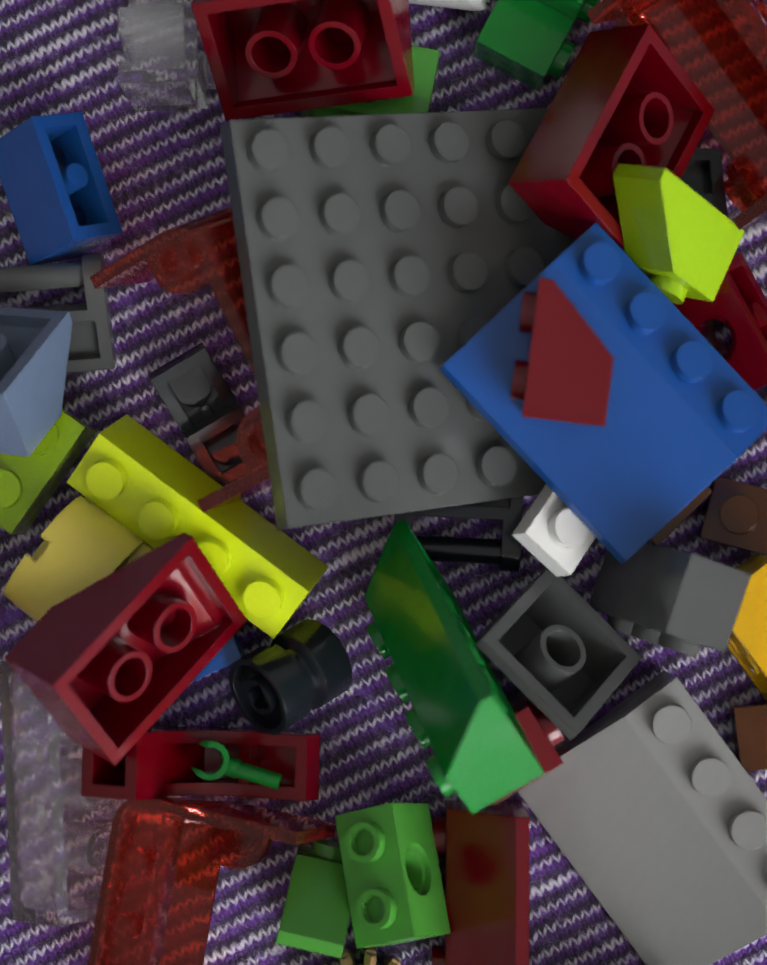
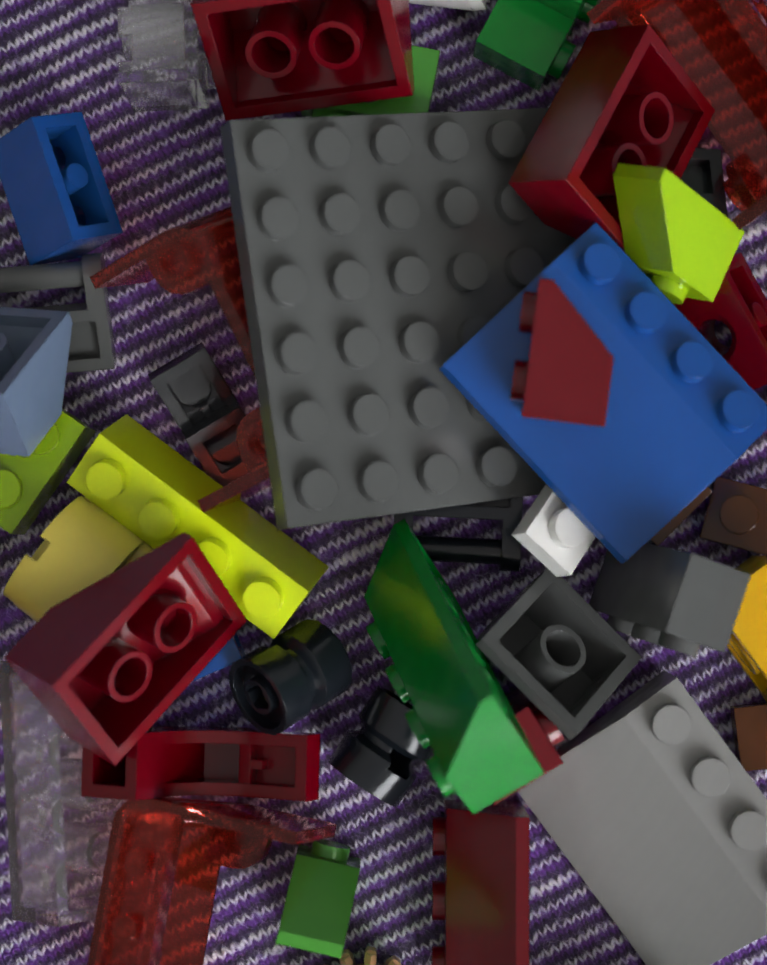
(236, 768): green hand -> none
(383, 750): none -> black wheel
(392, 874): bright green brick -> none

